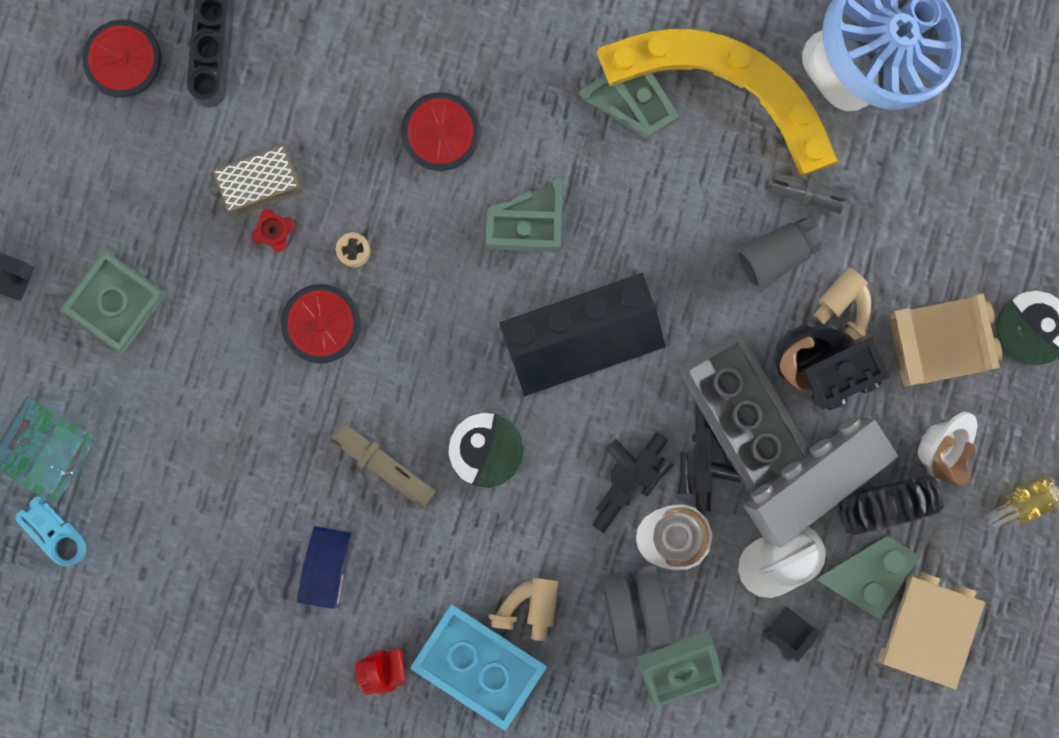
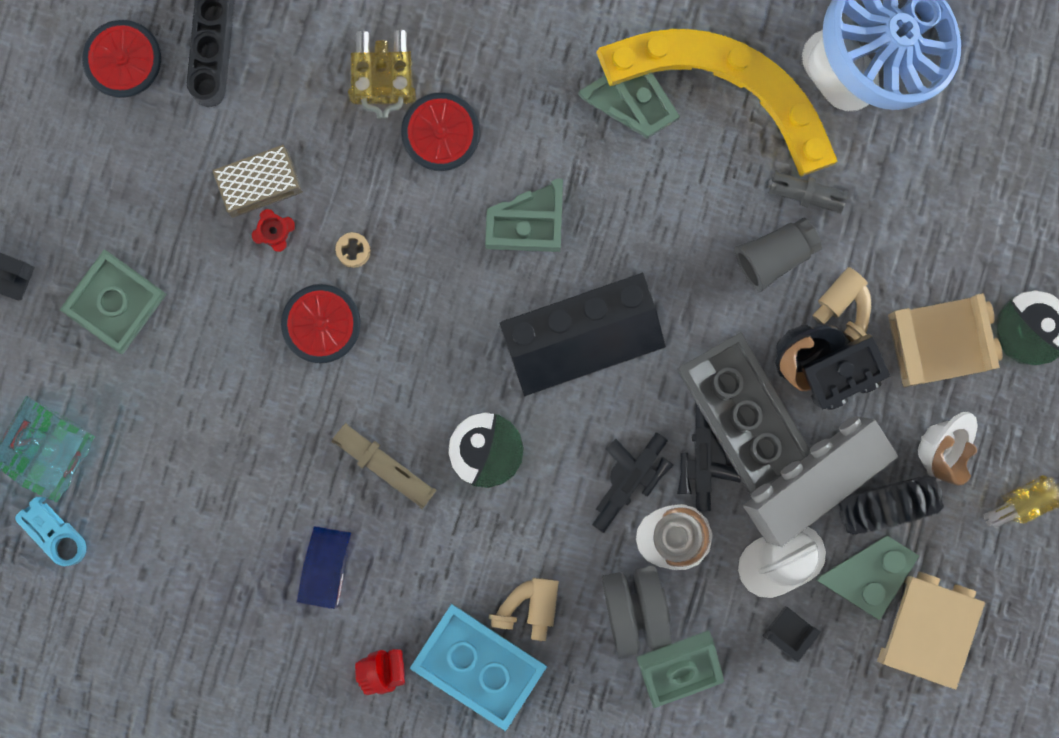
(384, 86): none -> clear yellow piece

